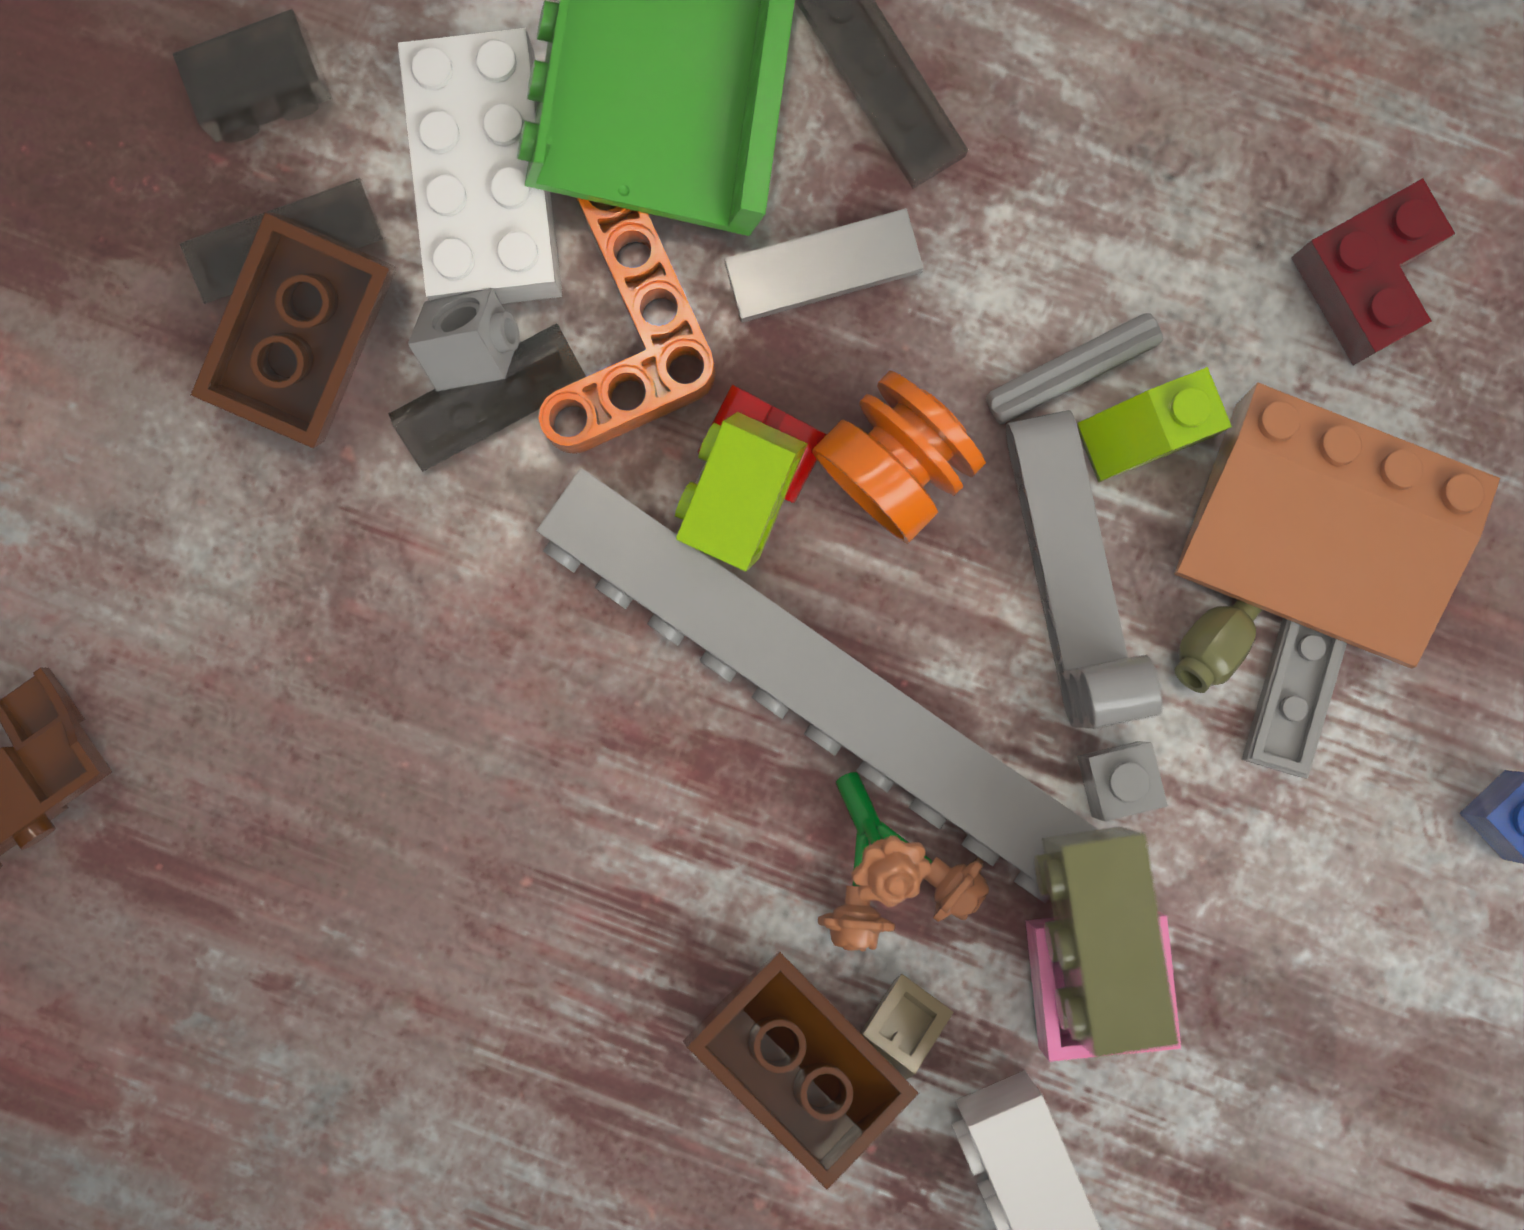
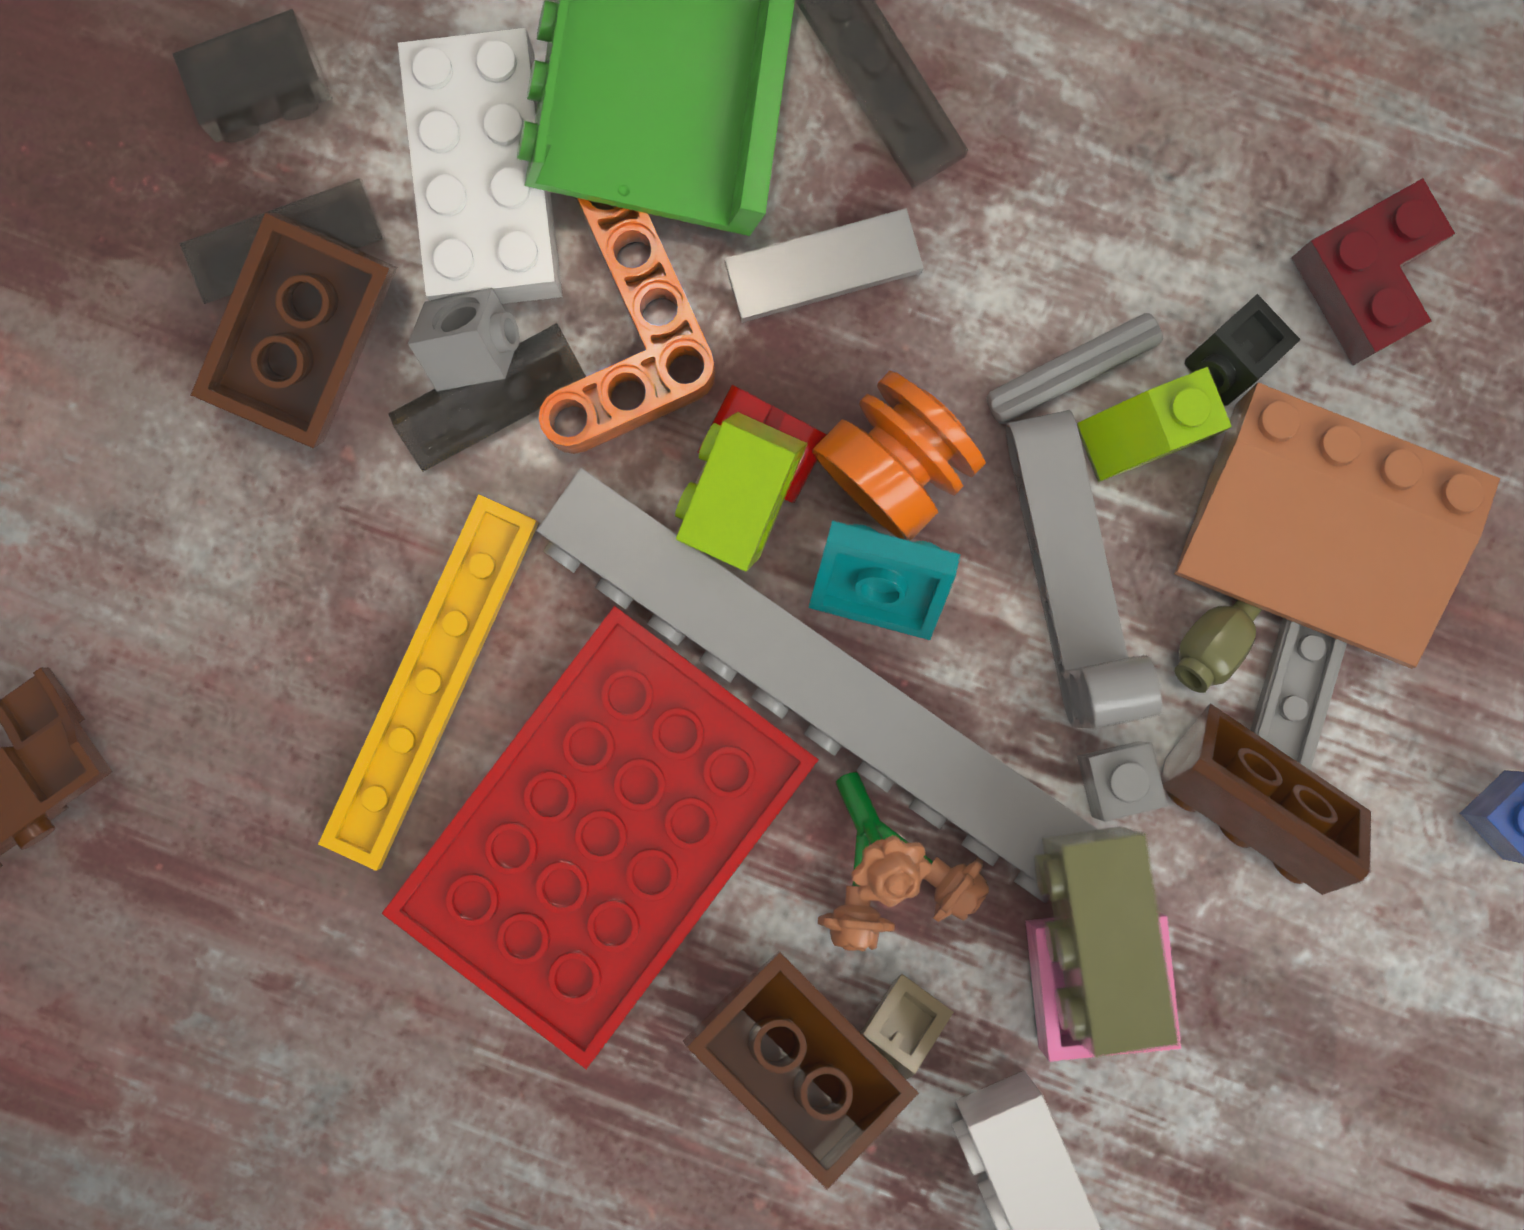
(428, 683): none -> yellow plate
(600, 837): none -> red plate
(883, 579): none -> teal plate
(1243, 349): none -> pearl dark grey bracket
(1269, 803): none -> reddish brown slope

